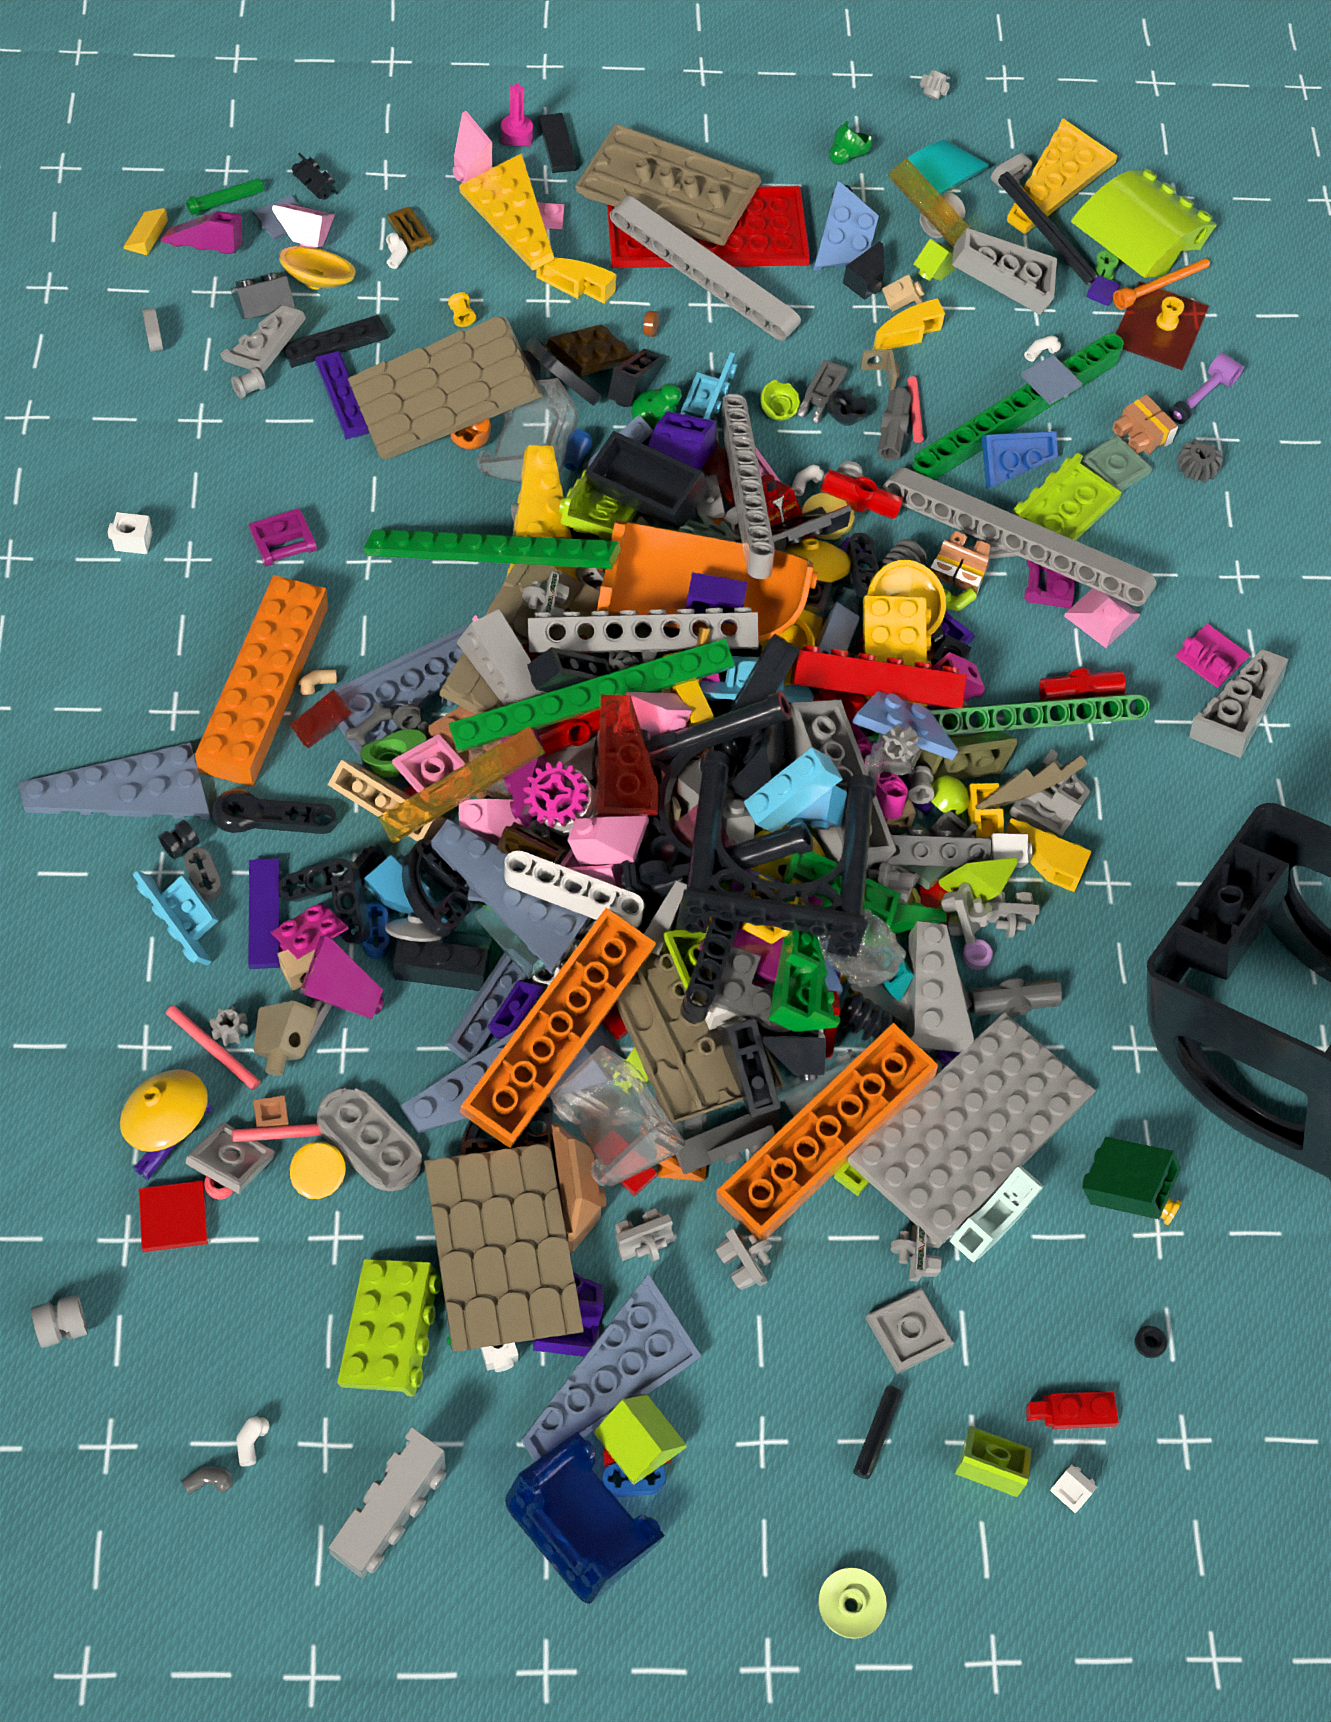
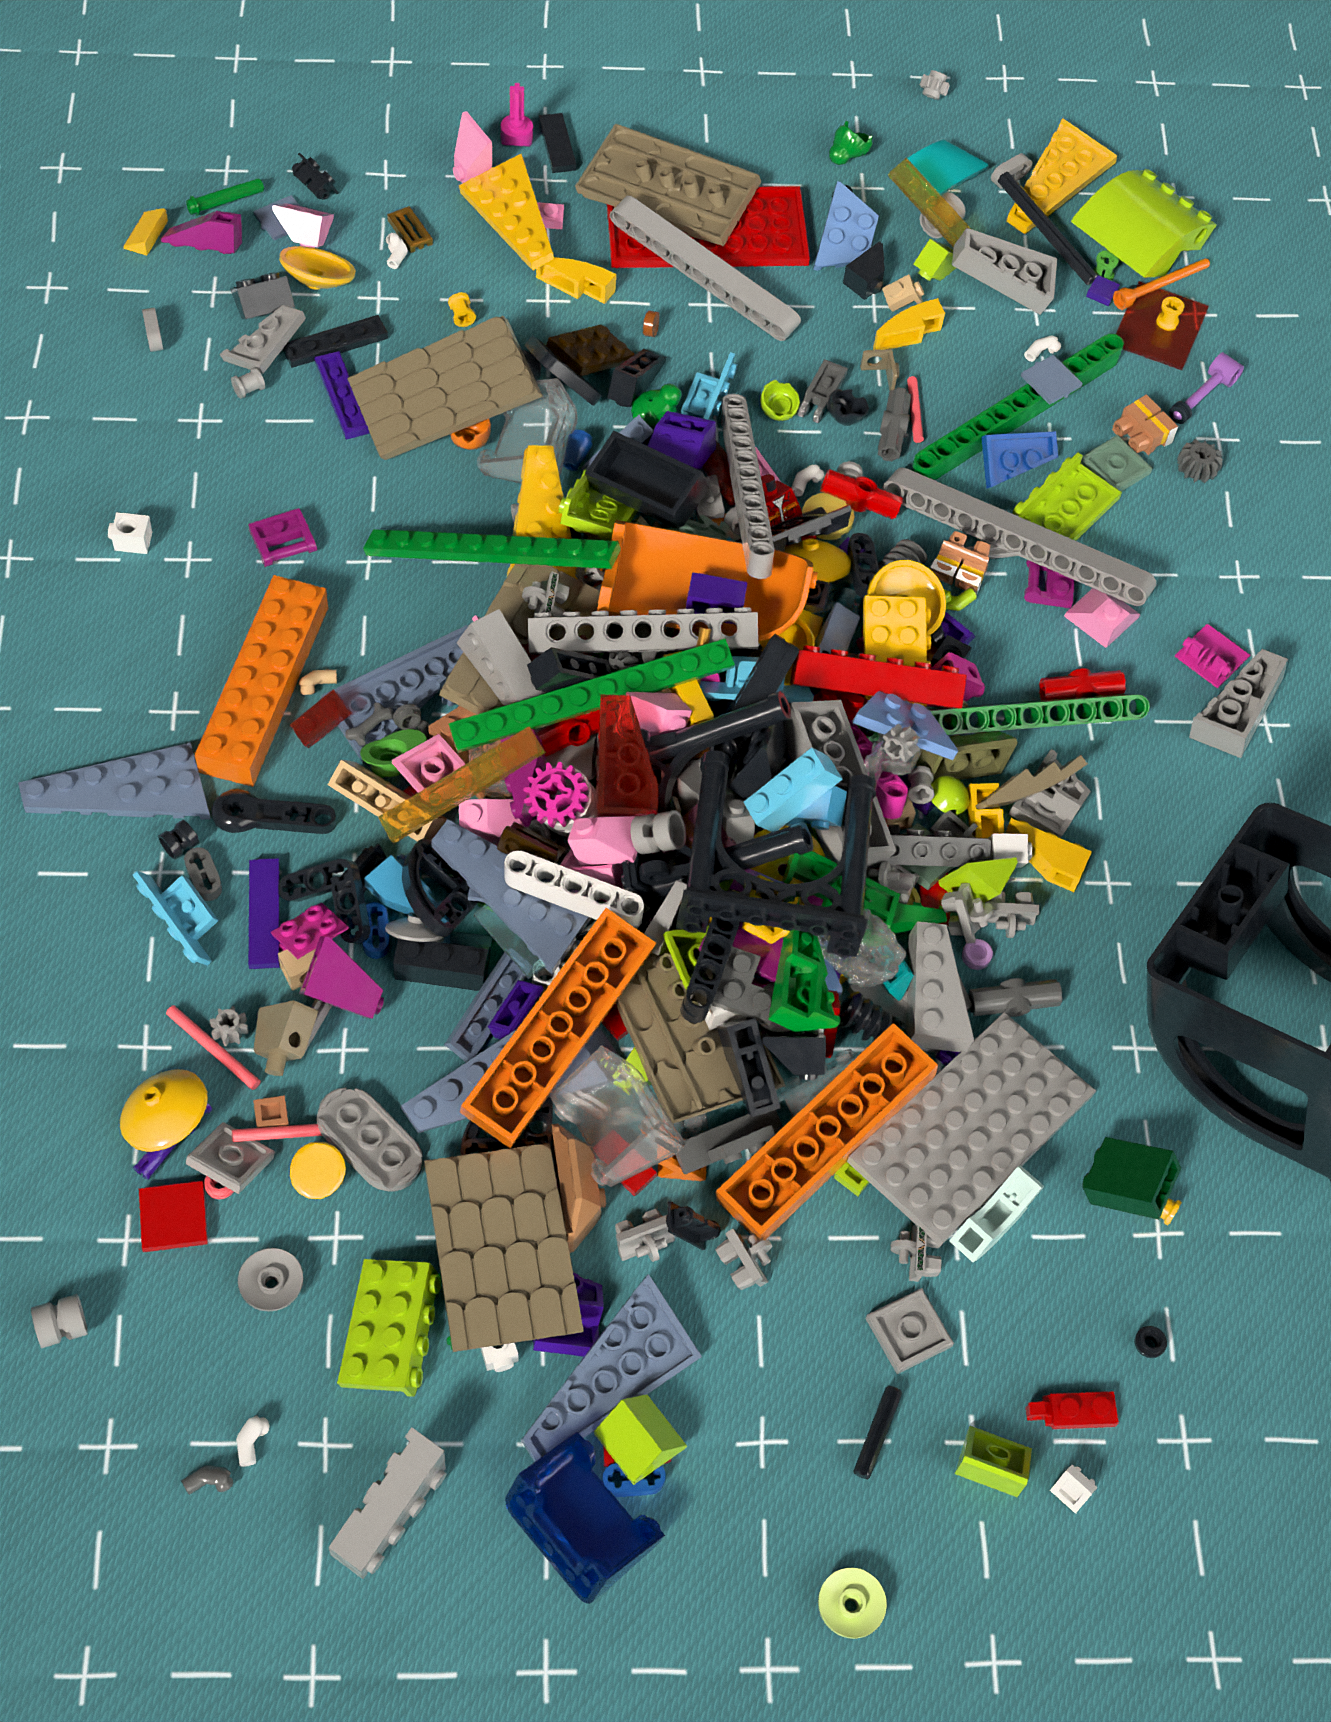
(269, 1265): none -> light grey dish
(658, 832): none -> light grey wheel
(690, 1225): none -> black hinge

